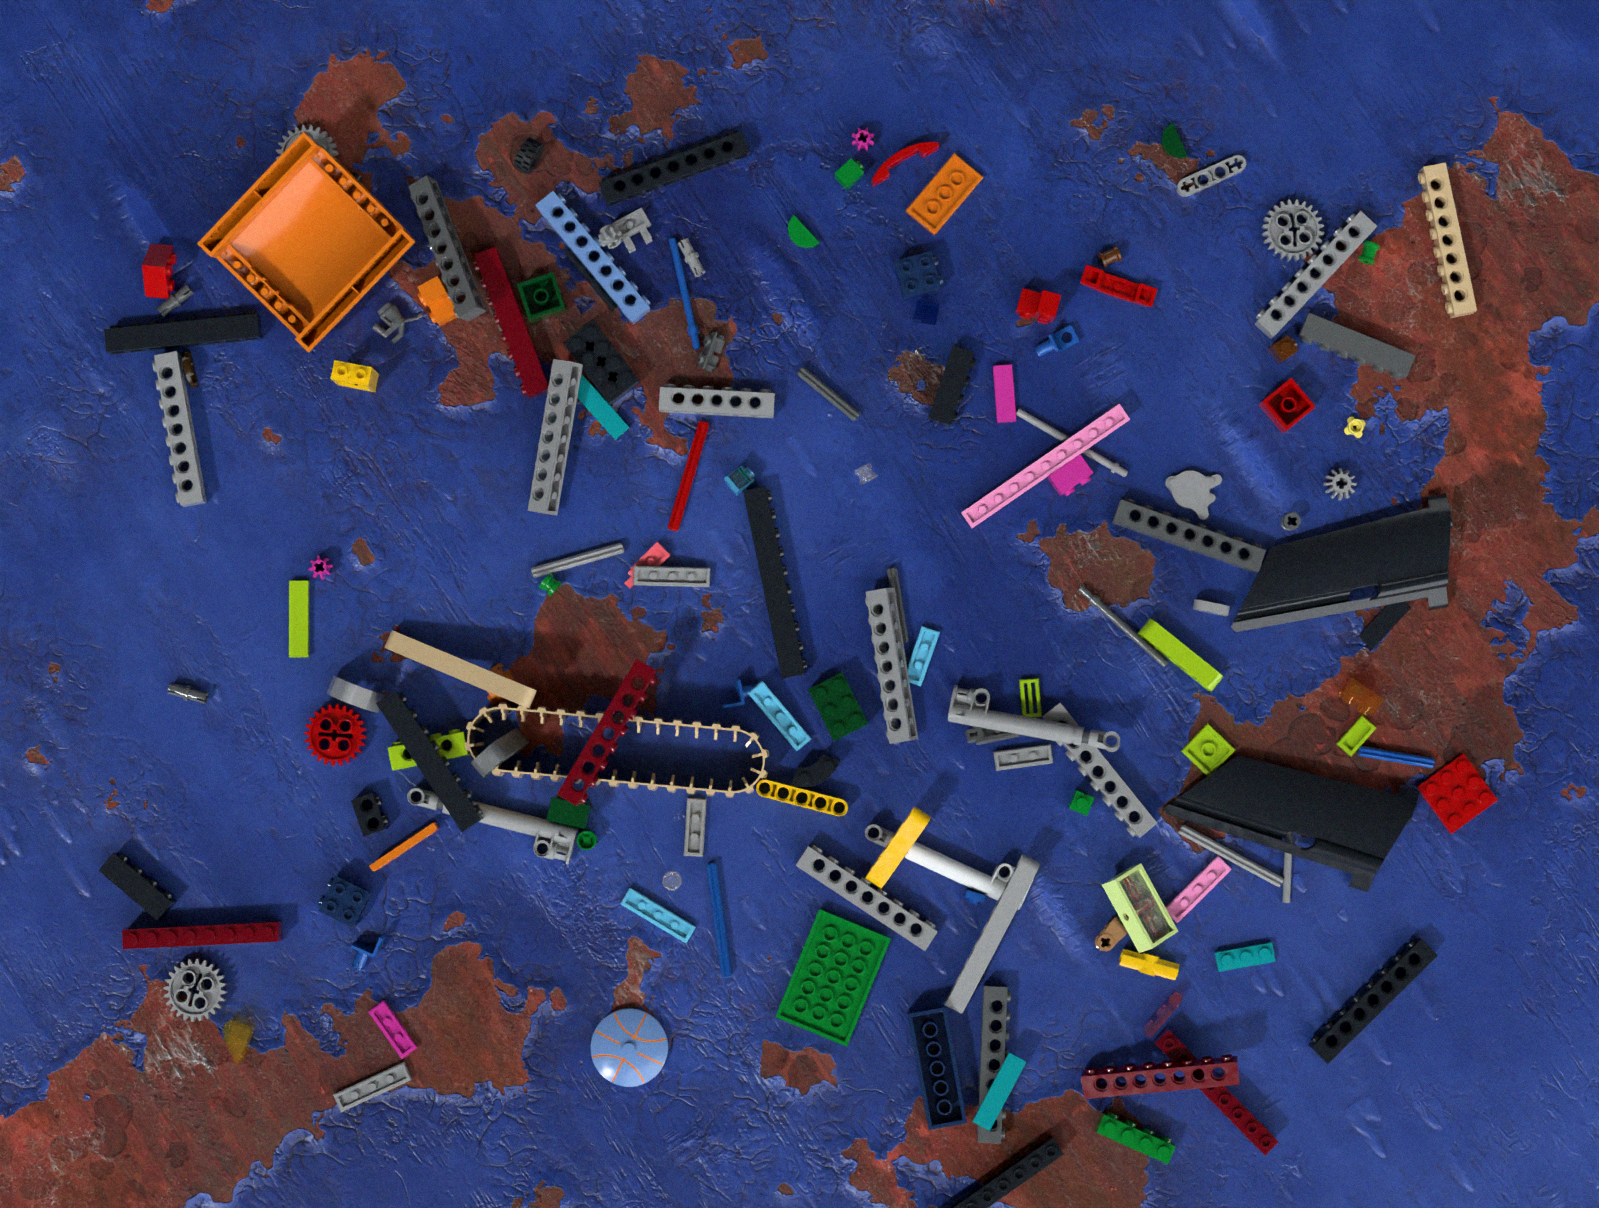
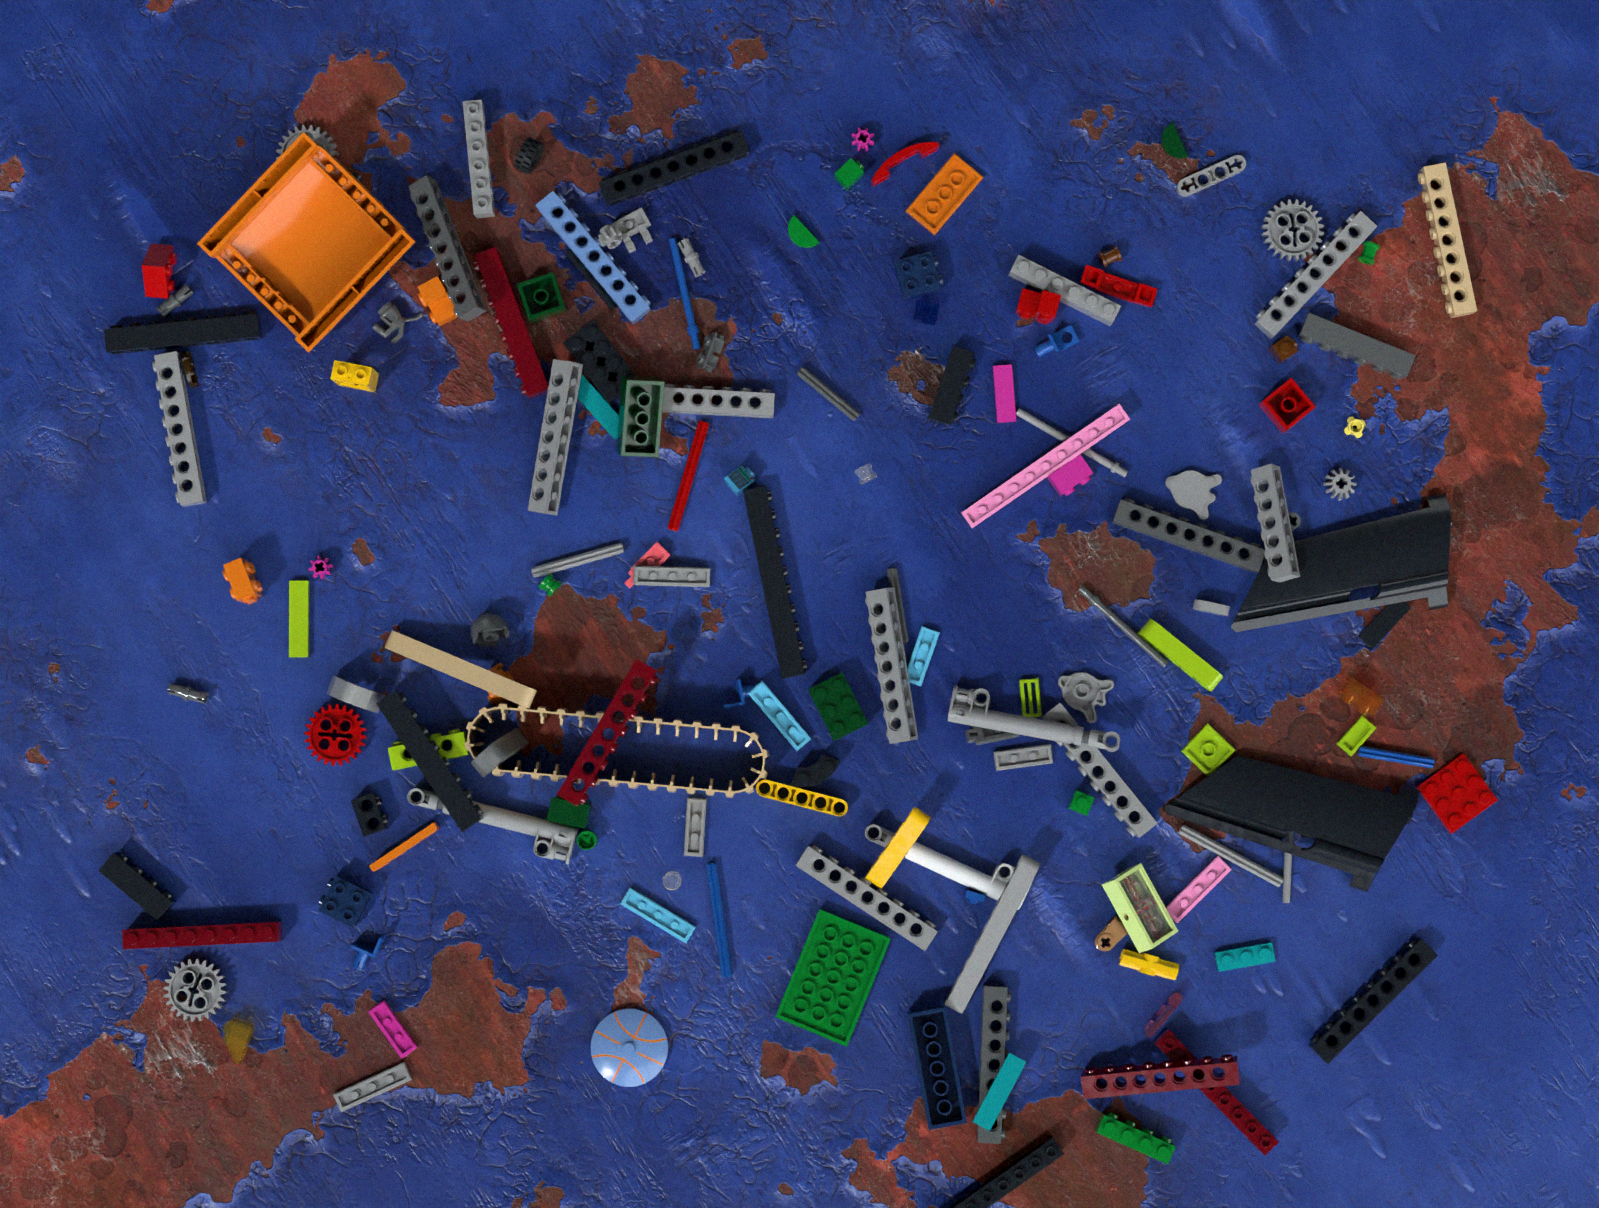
(242, 580): none -> orange brick
(478, 159): none -> light grey brick
(488, 629): none -> dark grey cylinder
(640, 416): none -> dark green brick
(1070, 292): none -> light grey brick
(1083, 692): none -> light grey tile
(1282, 530): none -> light grey brick

